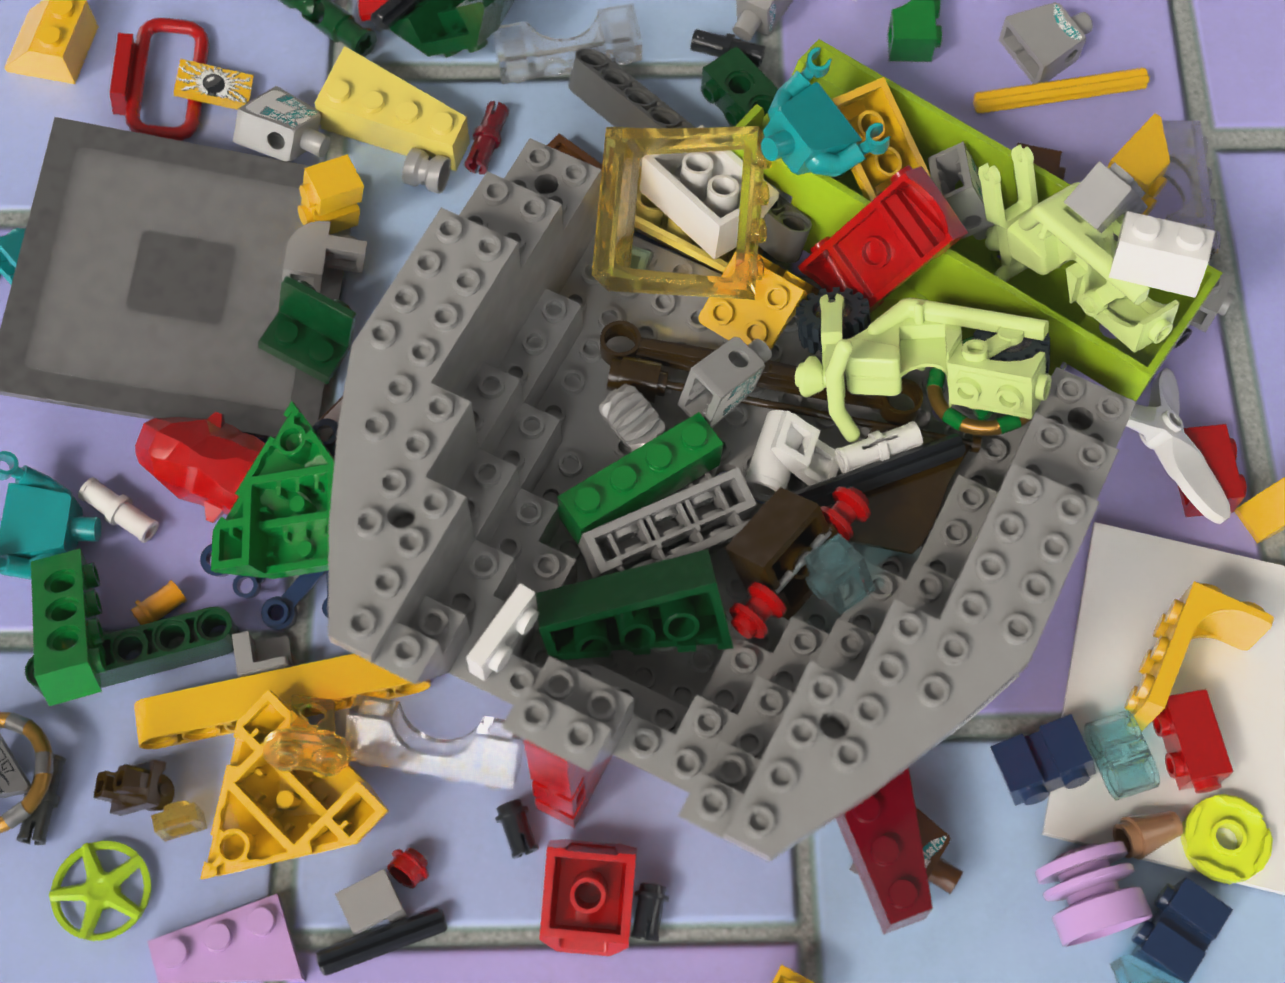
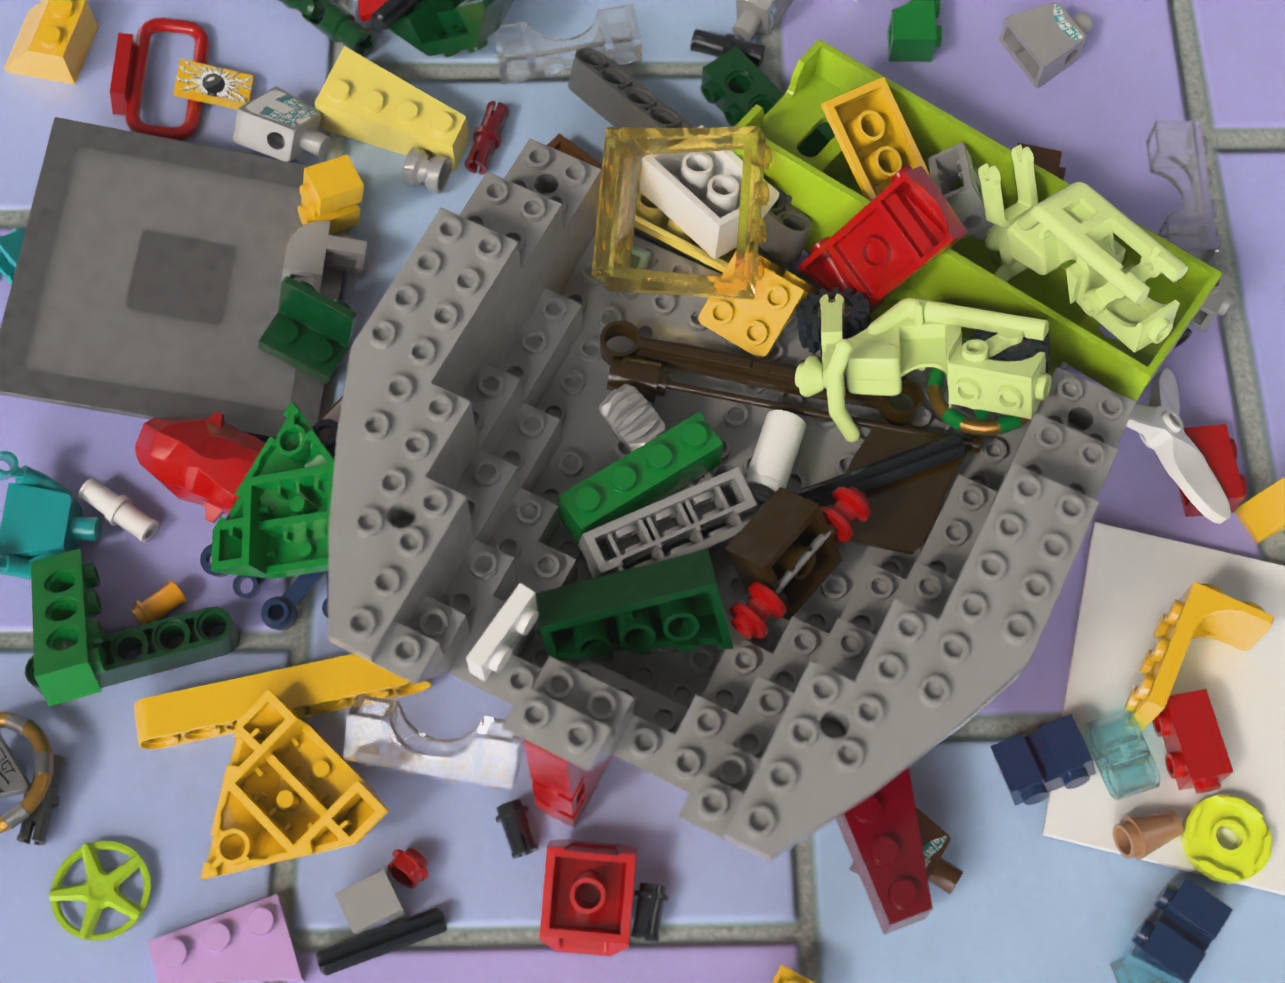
(135, 788): dark brown hips -> none
(178, 820): clear yellow plate -> none
(262, 655): light grey panel -> none
(306, 745): clear yellow bracket -> none
(724, 379): light grey torso -> none
(802, 452): white slope -> none
(812, 131): teal torso -> none
(838, 574): clear light blue brick -> none
(878, 447): white pin -> none
(1060, 90): yellow axle -> none
(1093, 893): lavender wheel -> none
(1106, 196): light grey arch -> none
(1146, 159): yellow slope -> none
(1161, 254): white slope -> none

